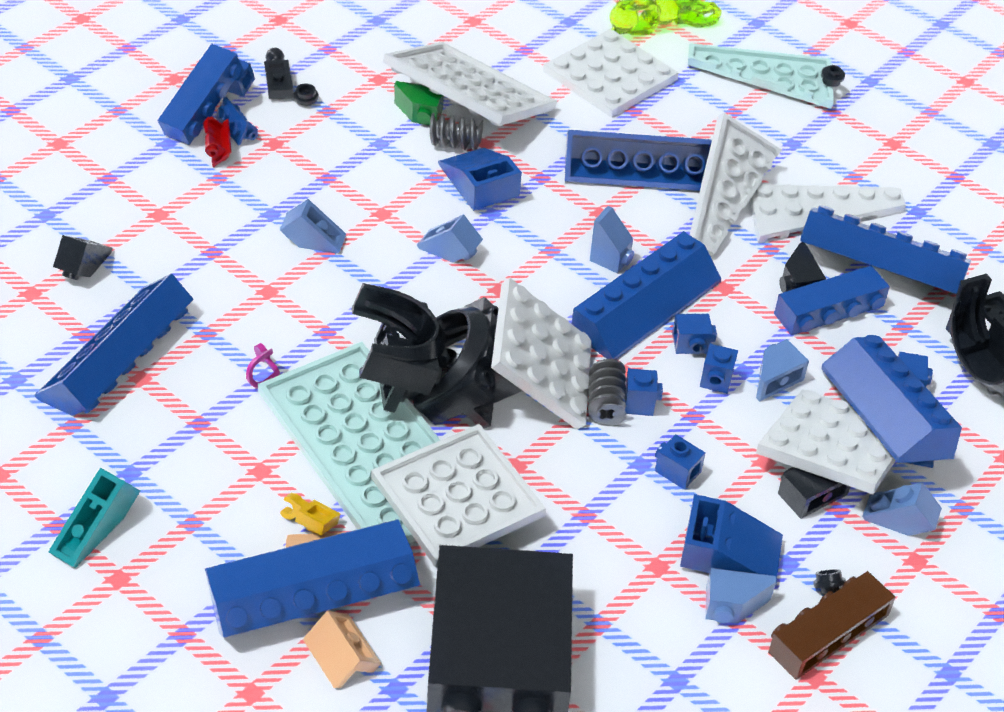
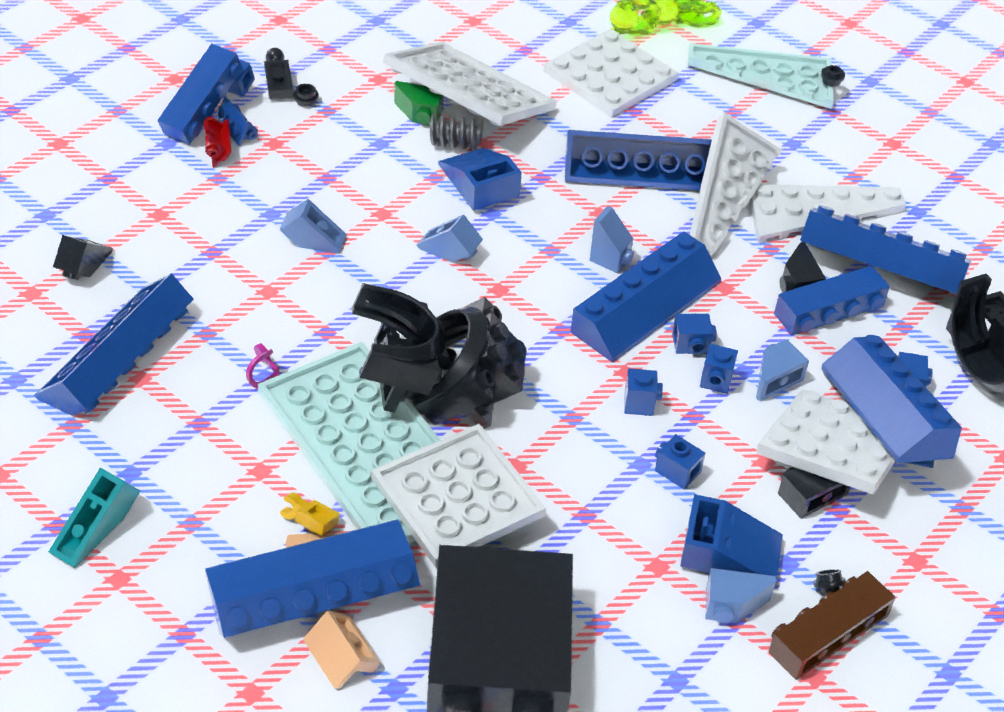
(542, 353): white plate -> none
(607, 392): flat silver piece -> none
(904, 509): medium blue slope -> none

